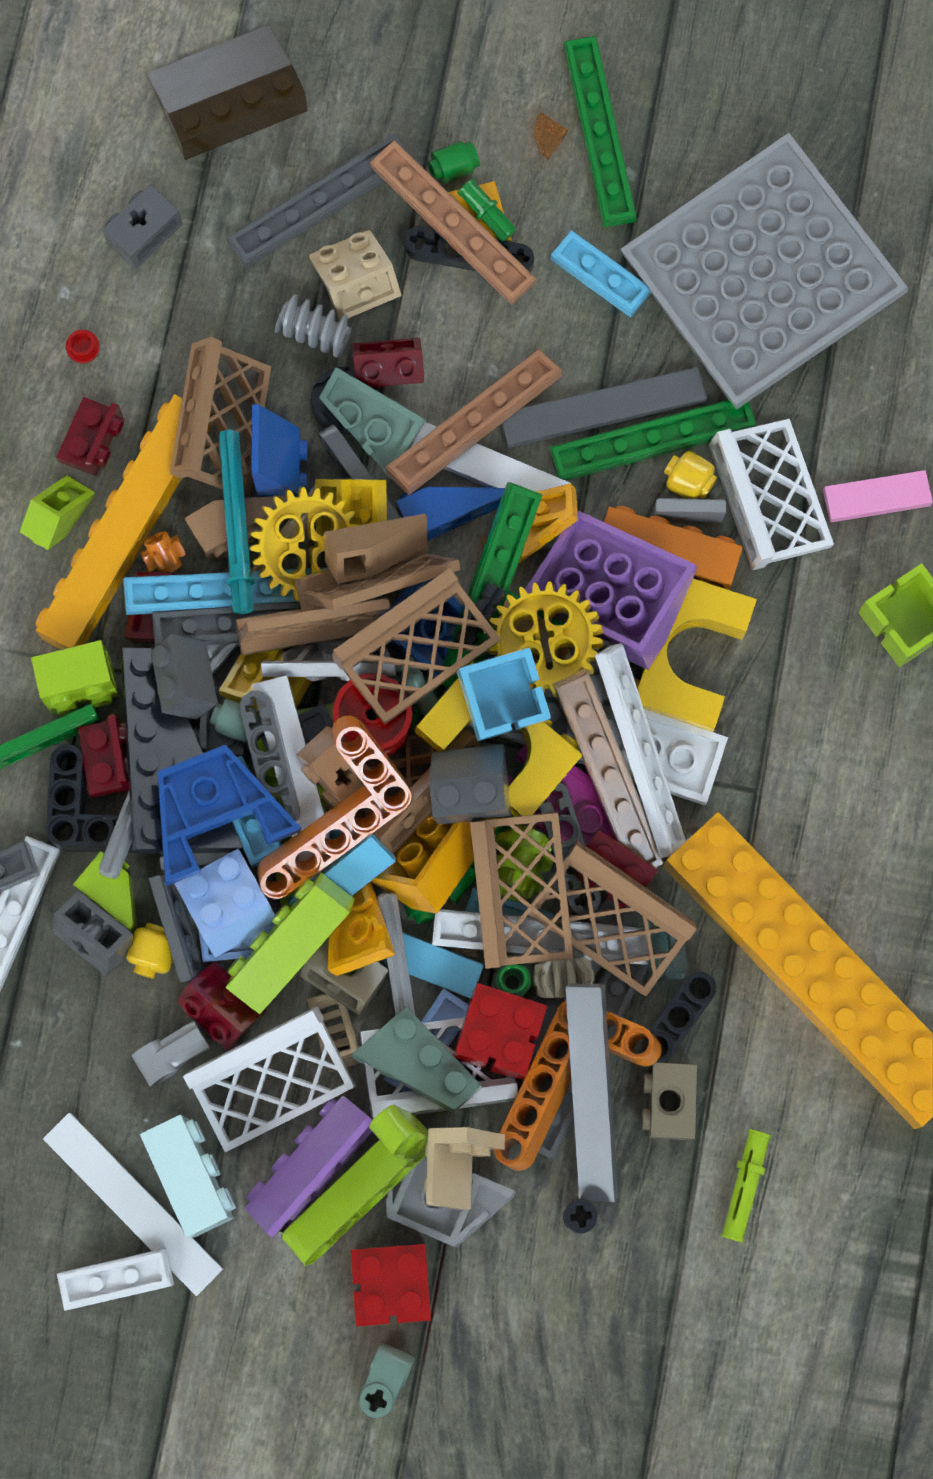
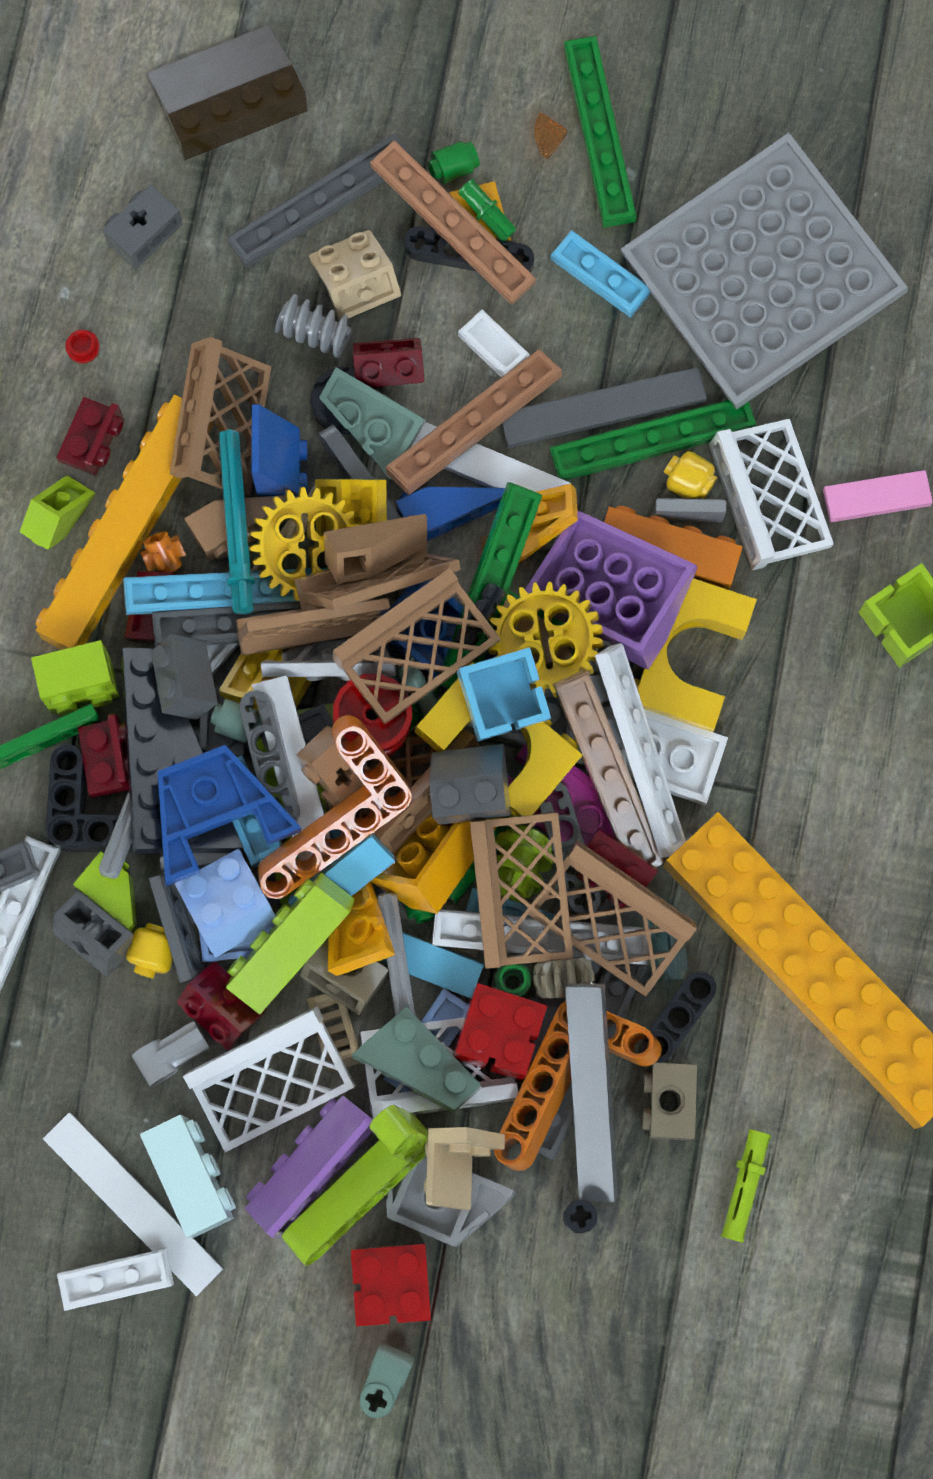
(492, 343): none -> white tile

